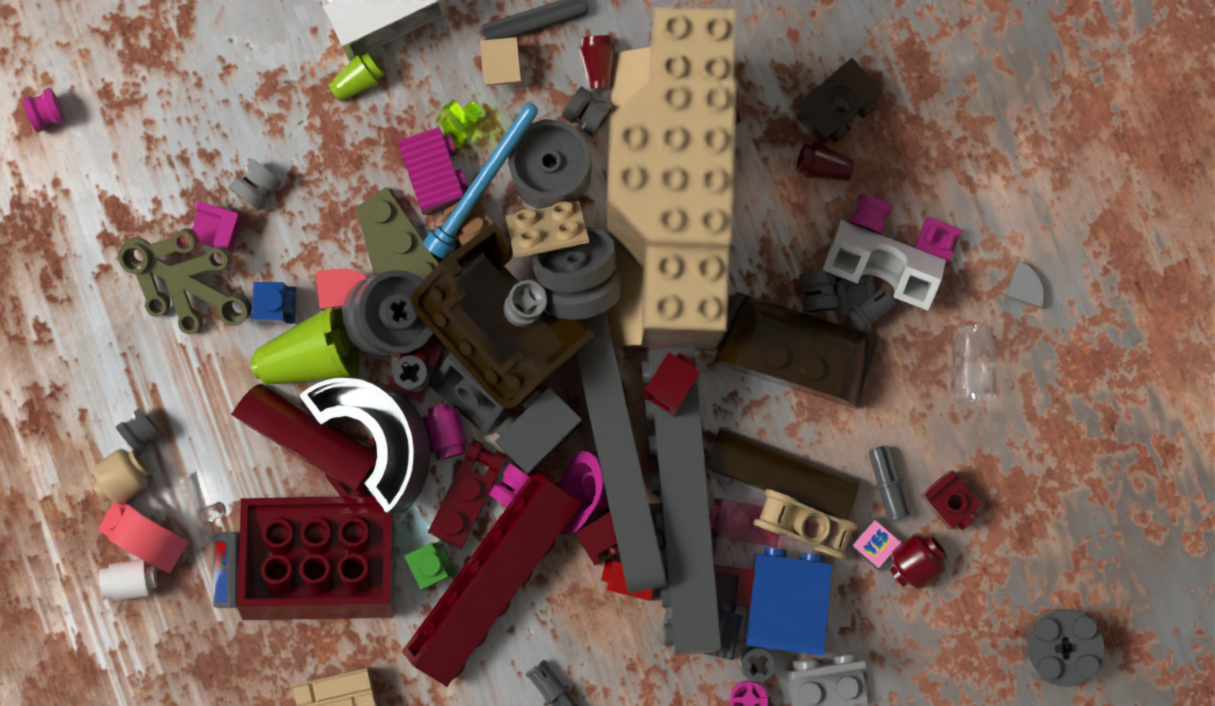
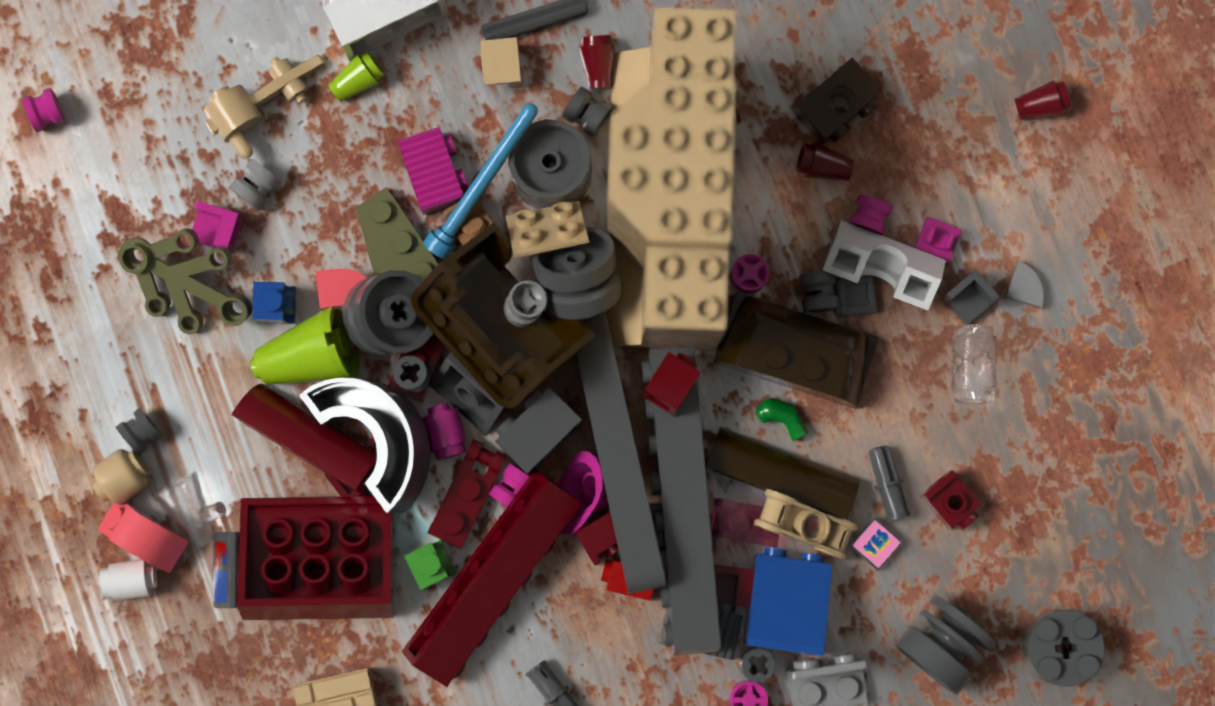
(236, 113): none -> tan piece
(459, 121): clear neon green tile -> none
(754, 269): none -> dark pink wheel
(784, 413): none -> green arm
(871, 310): dark grey pin -> none
(918, 561): dark red head -> none
(946, 644): none -> dark grey wheel
(970, 297): none -> dark grey panel
(1044, 101): none -> dark red cone

